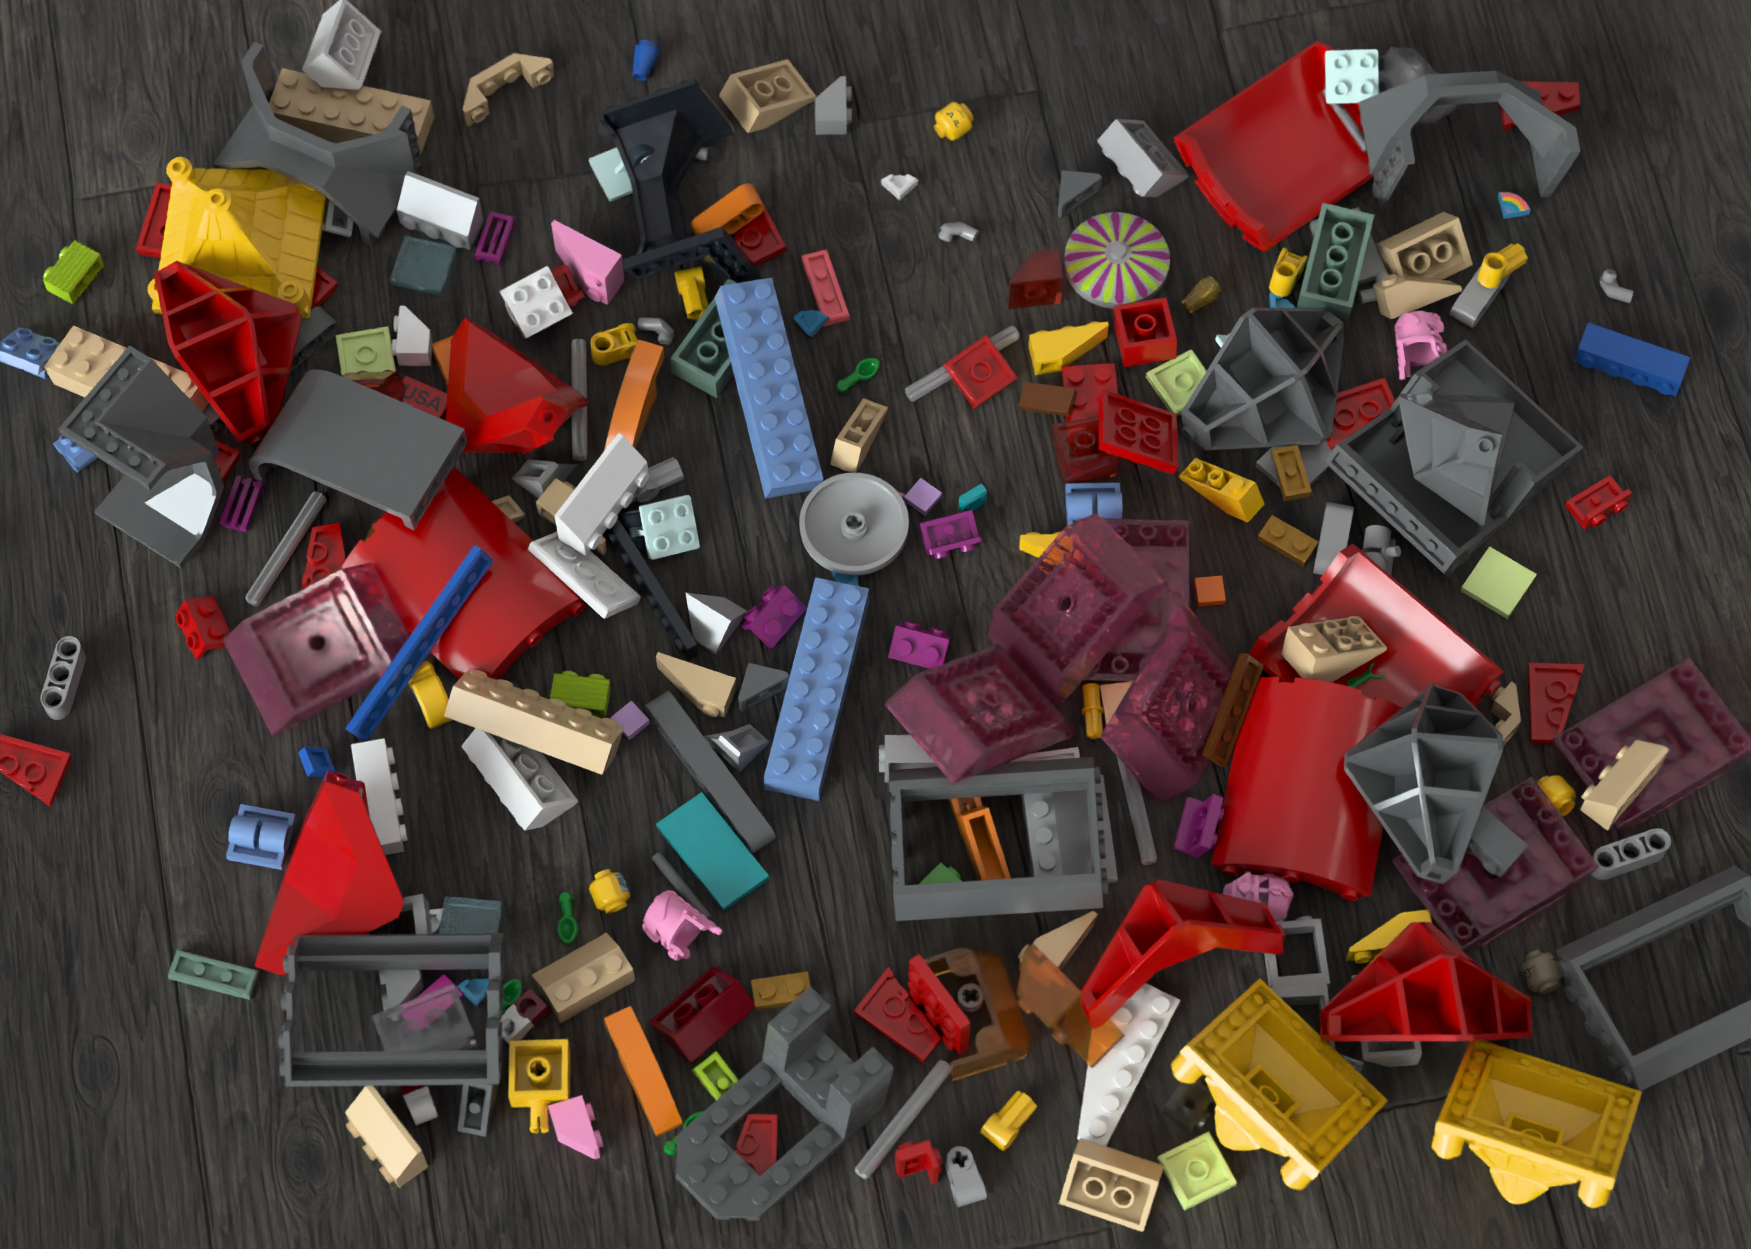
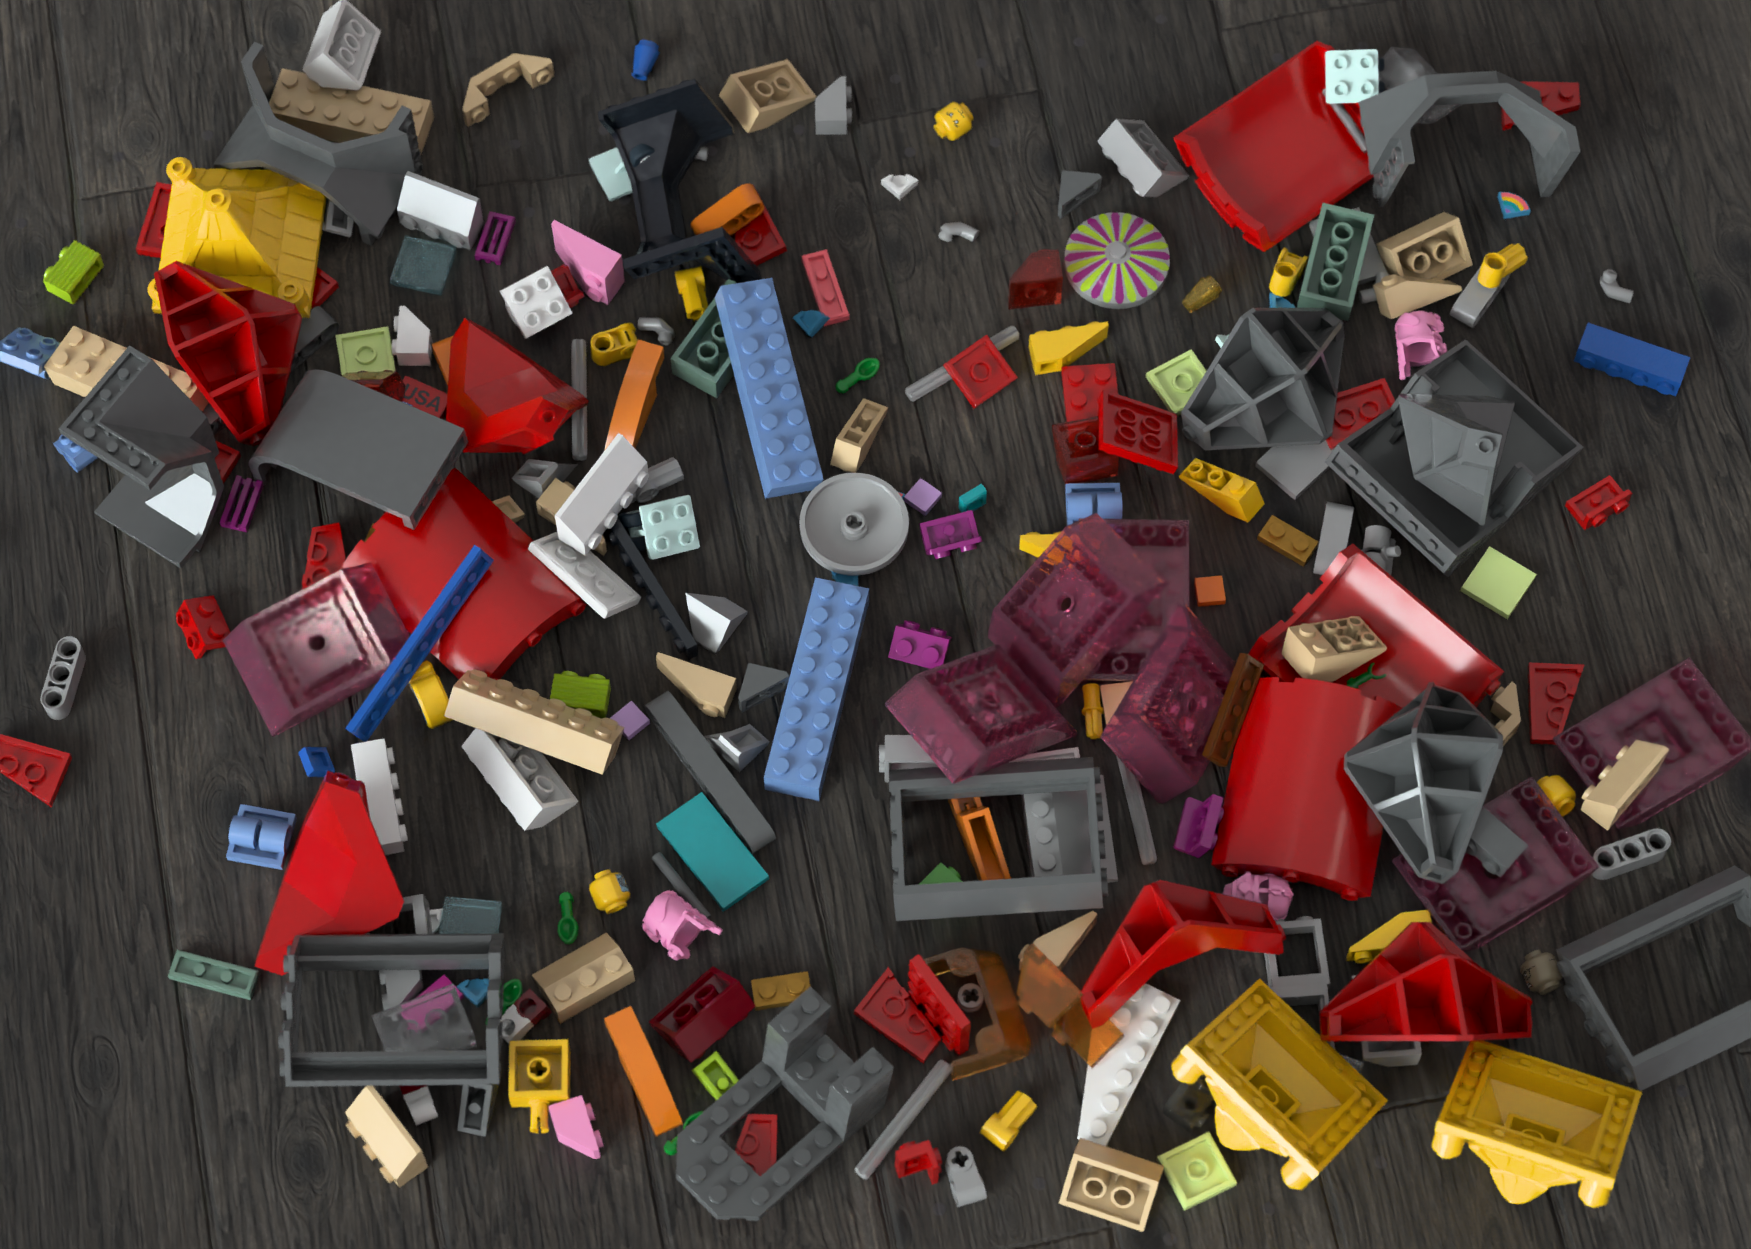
(285, 549): light grey axle -> none
(773, 615): magenta bracket -> none
(1047, 399): reddish brown tile -> none
(1145, 332): red brick -> none
(1291, 472): pearl gold plate -> none

